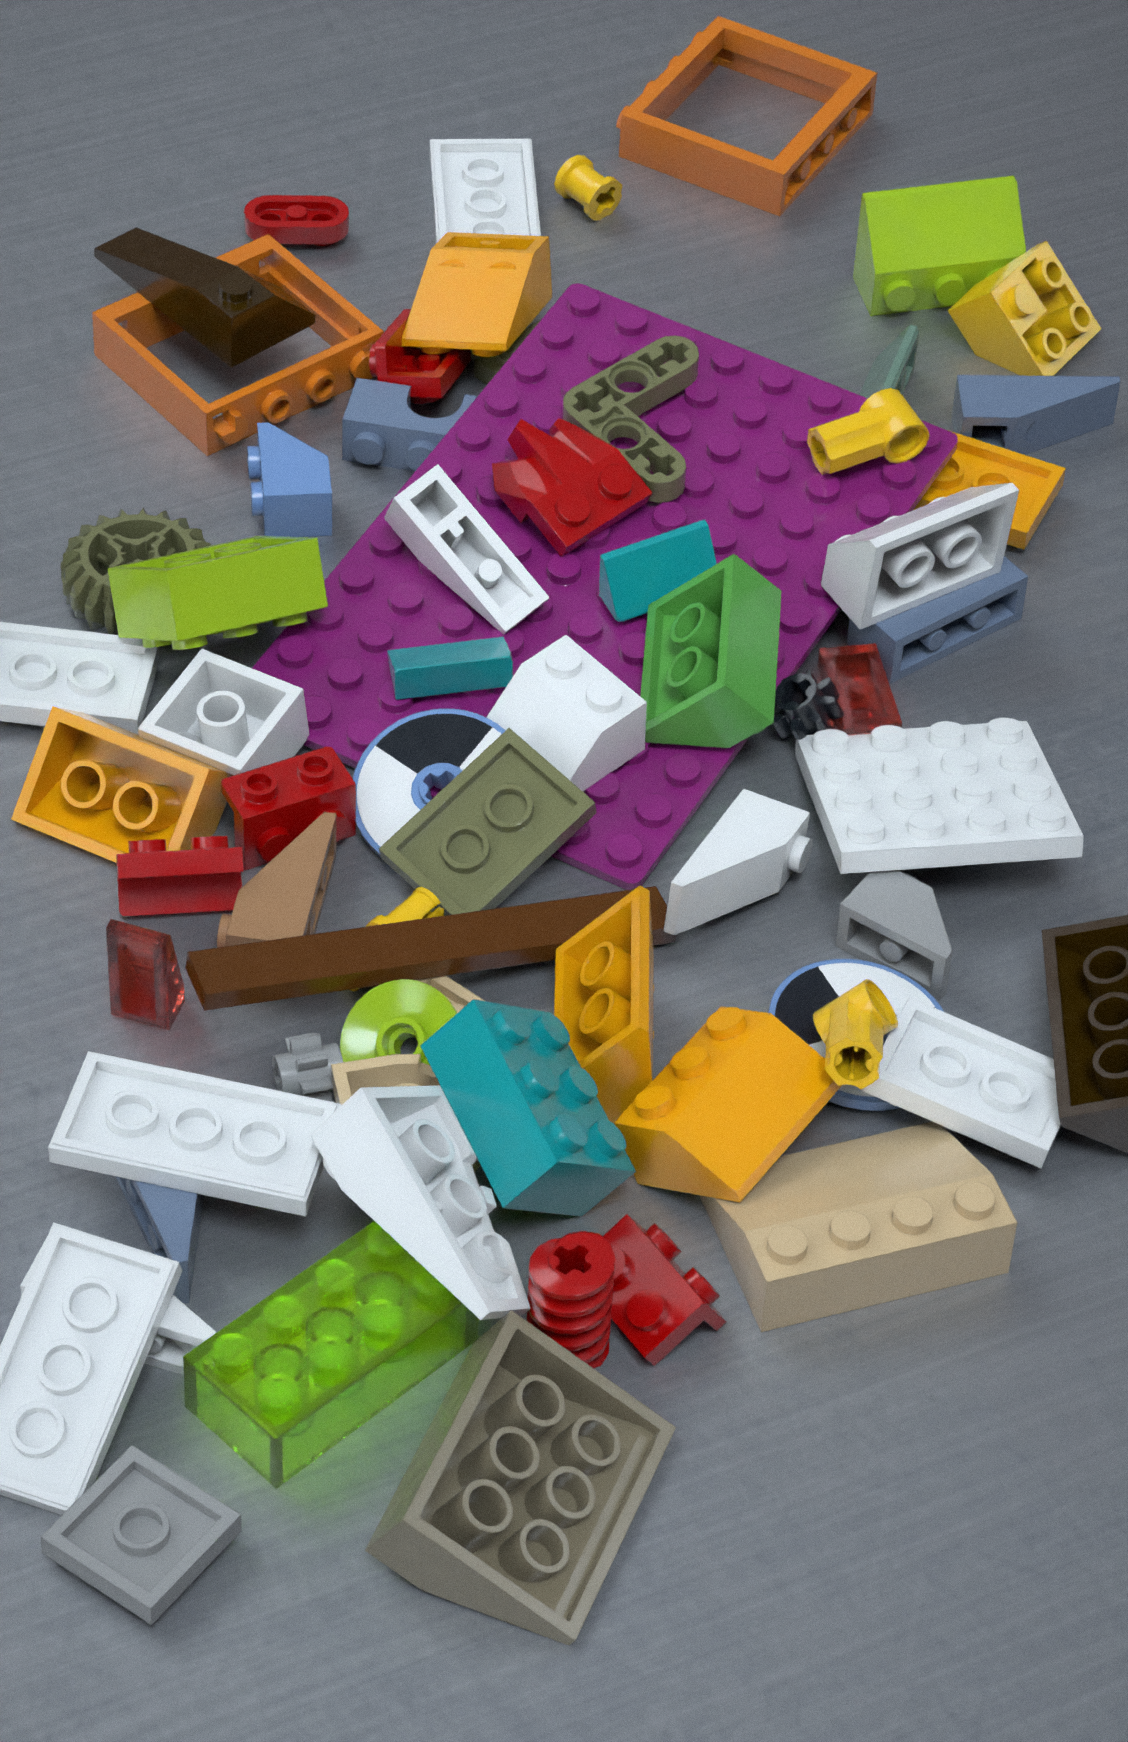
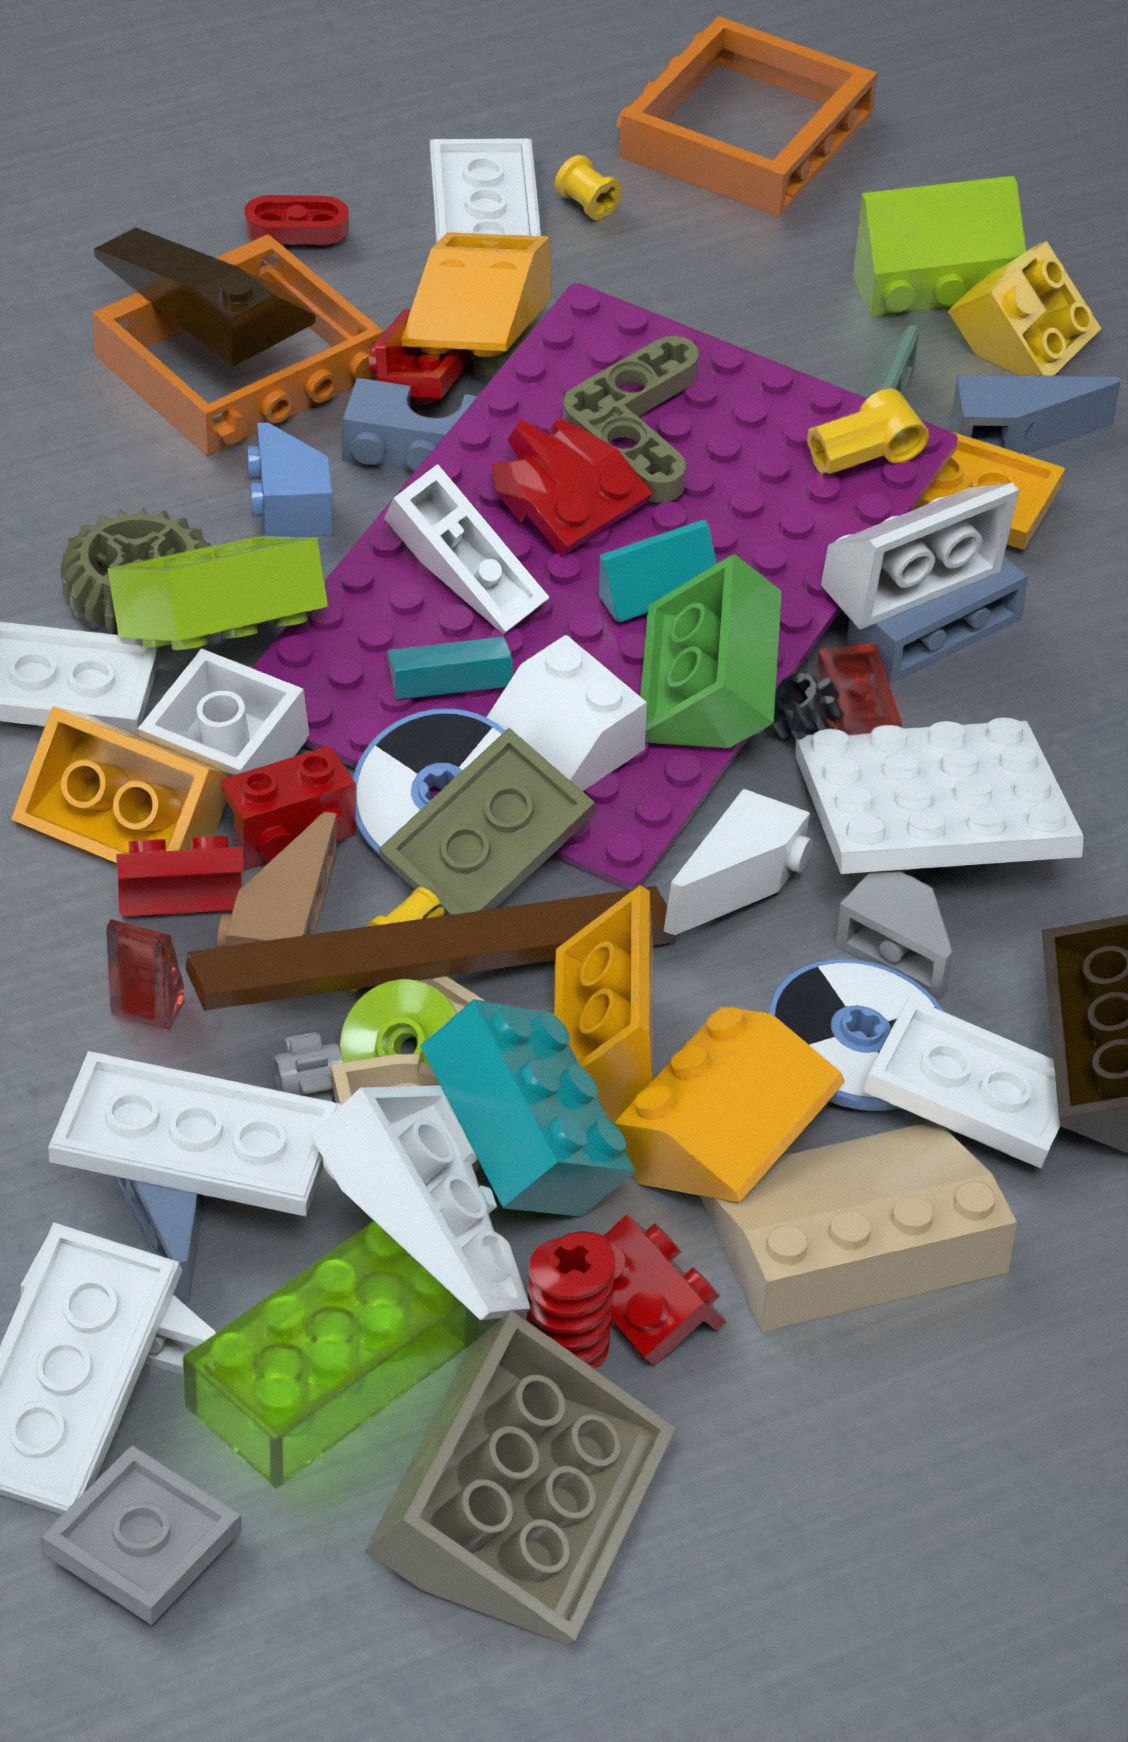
(854, 1033): yellow piece -> none

